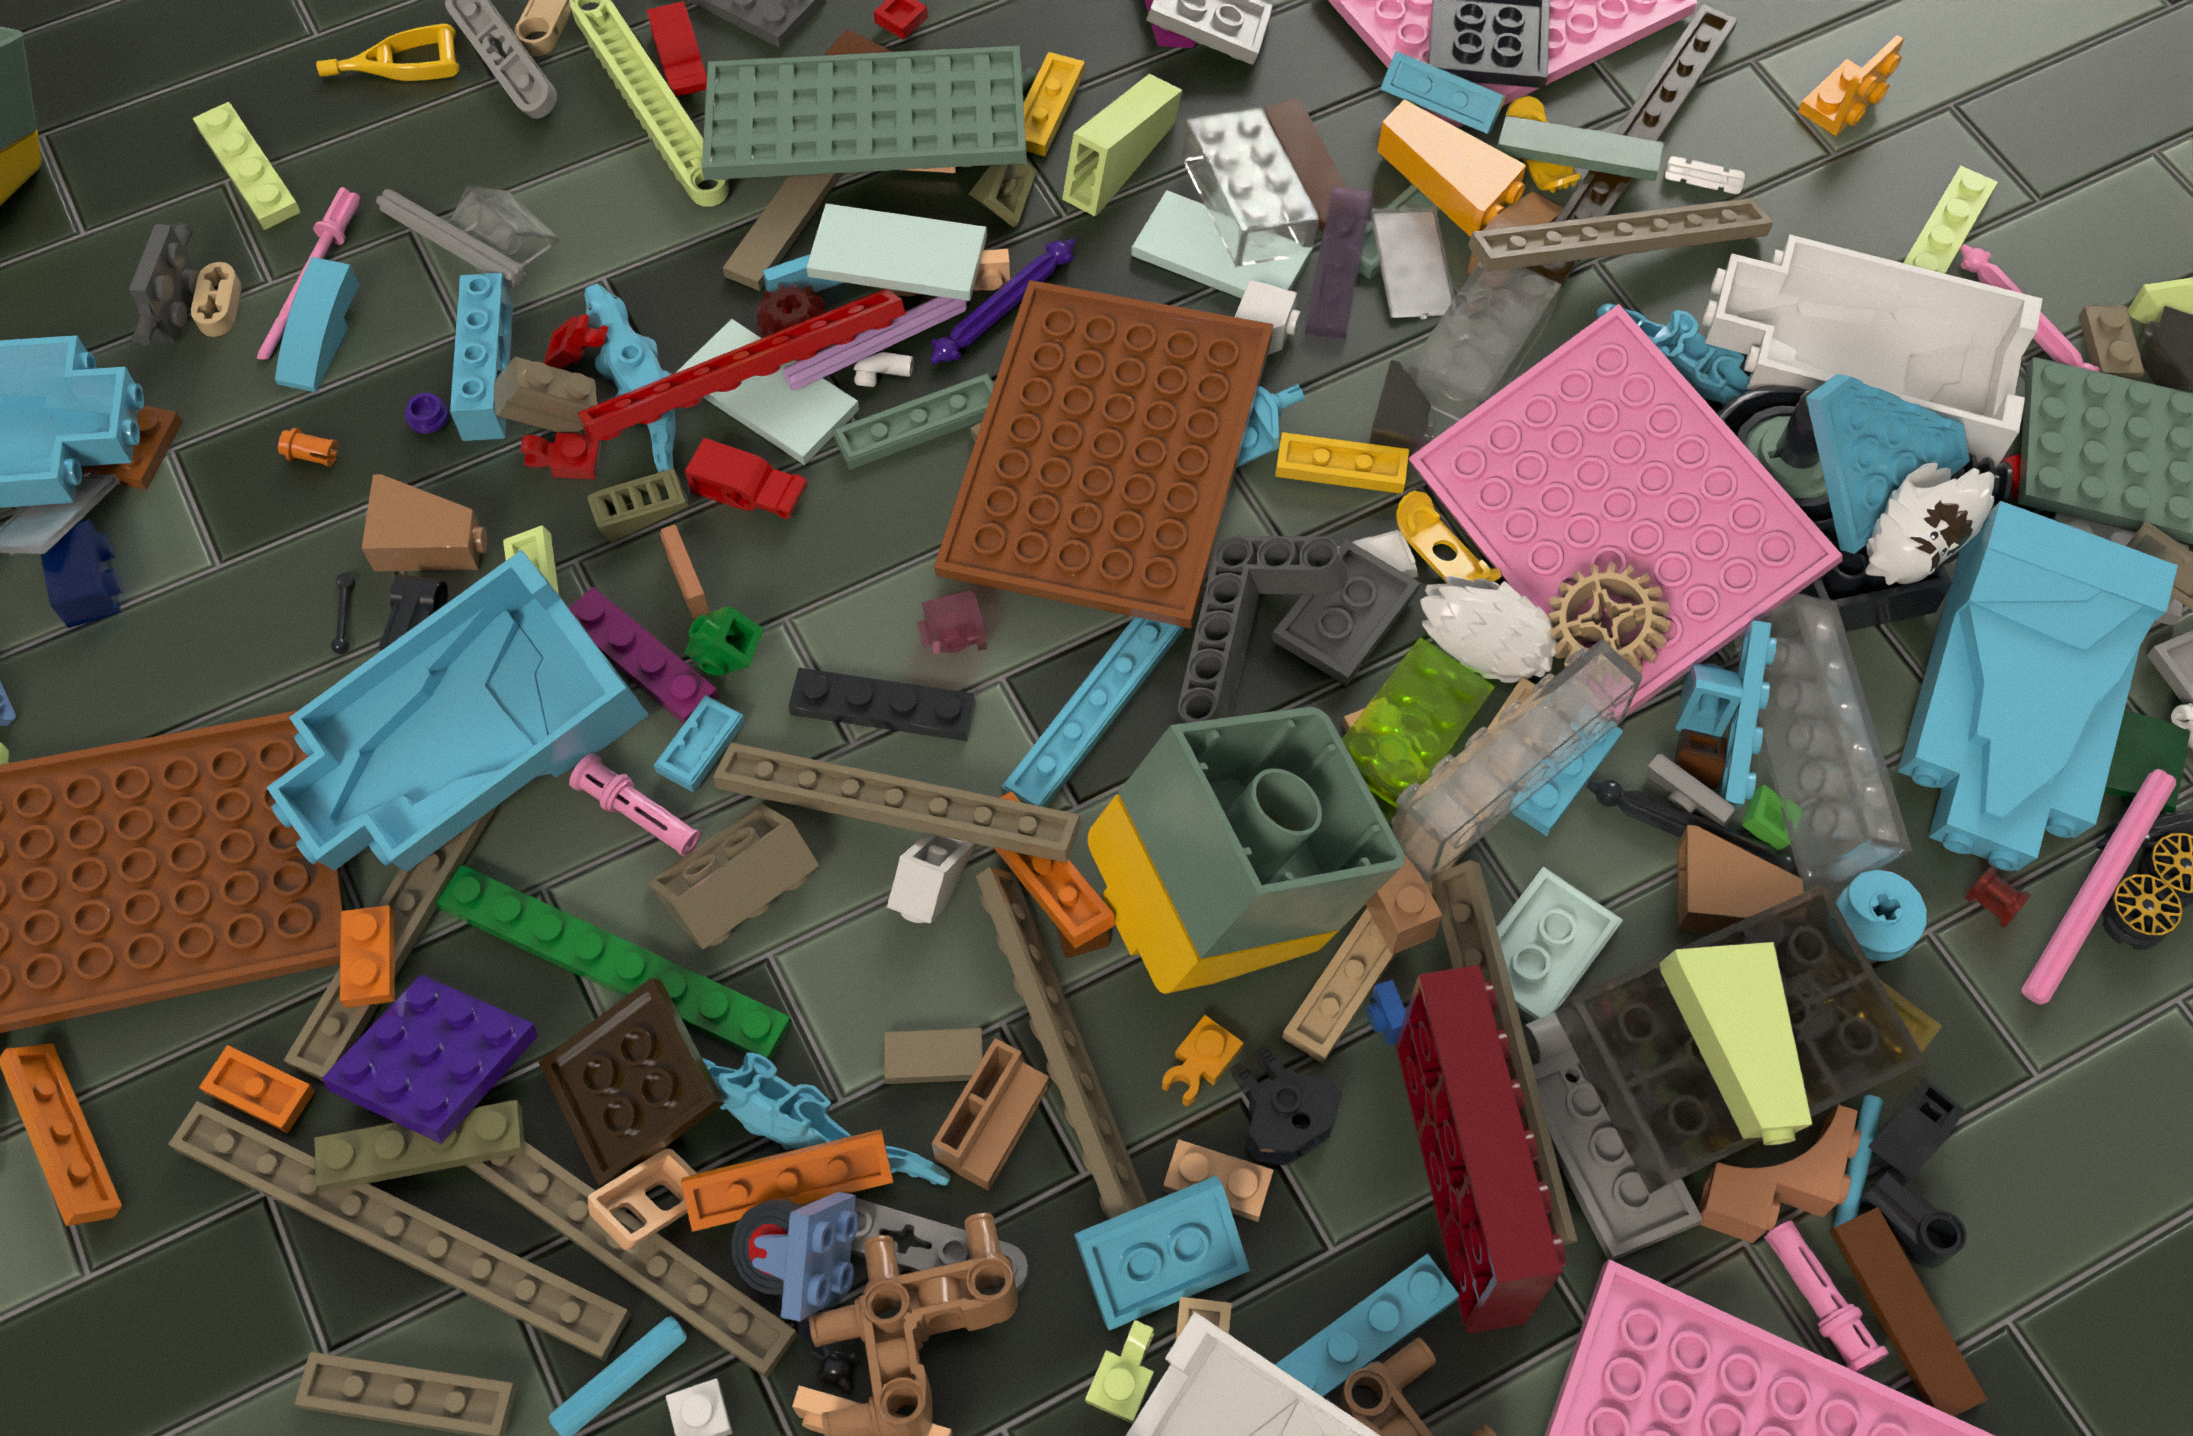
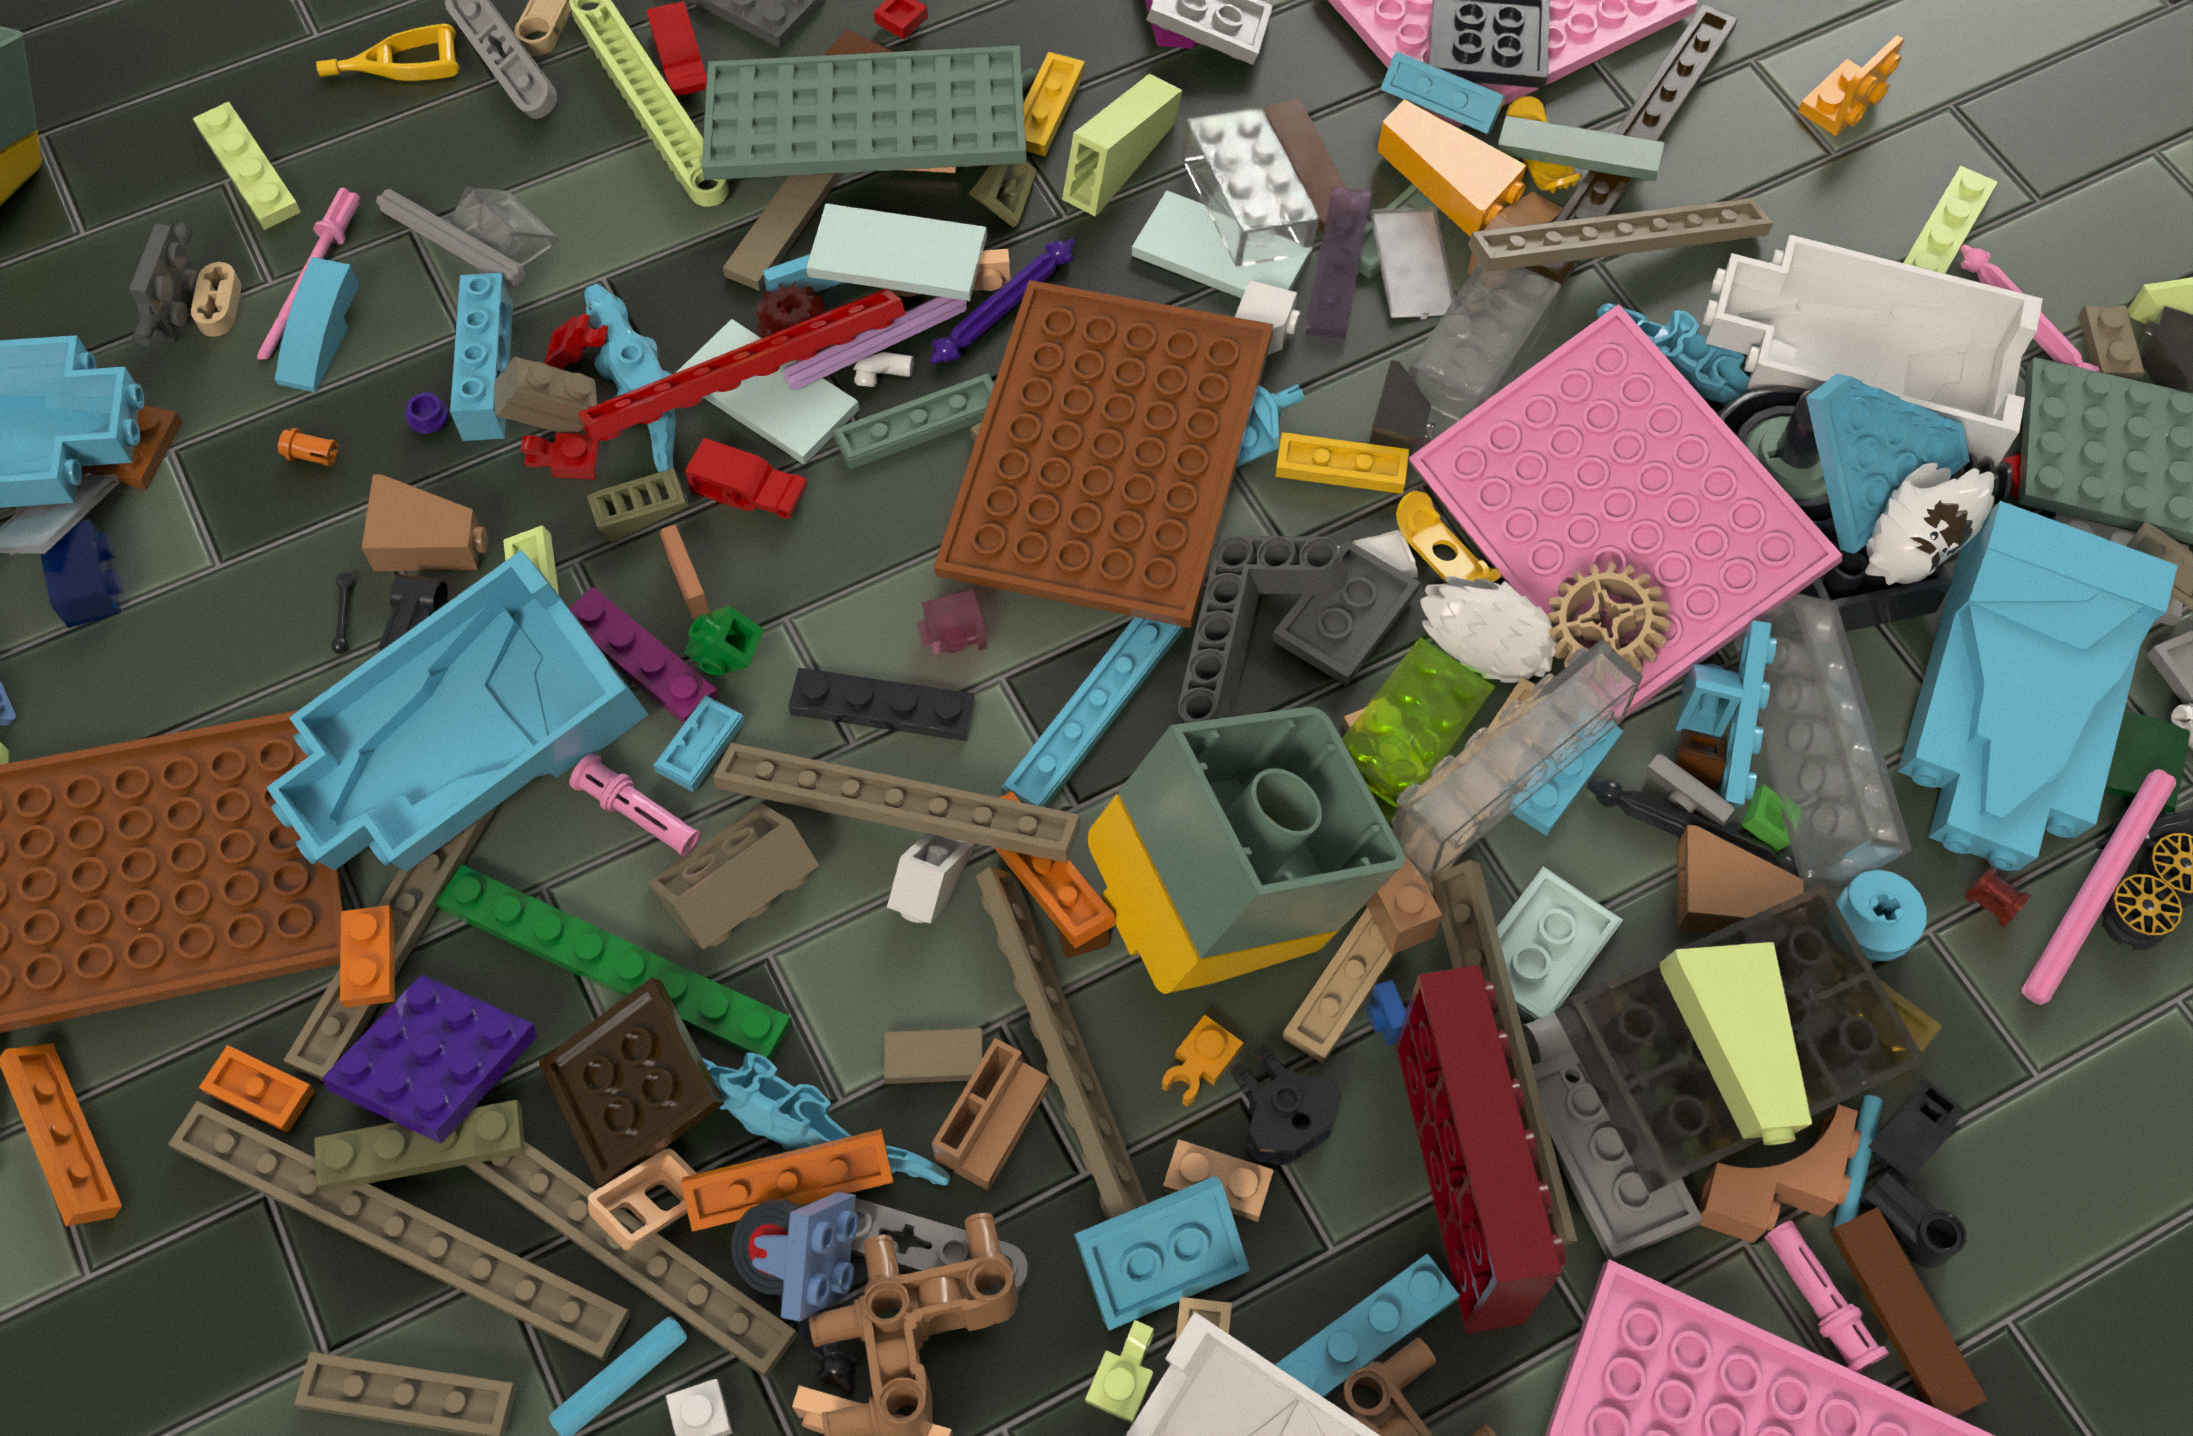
(1704, 175): white axle -> none

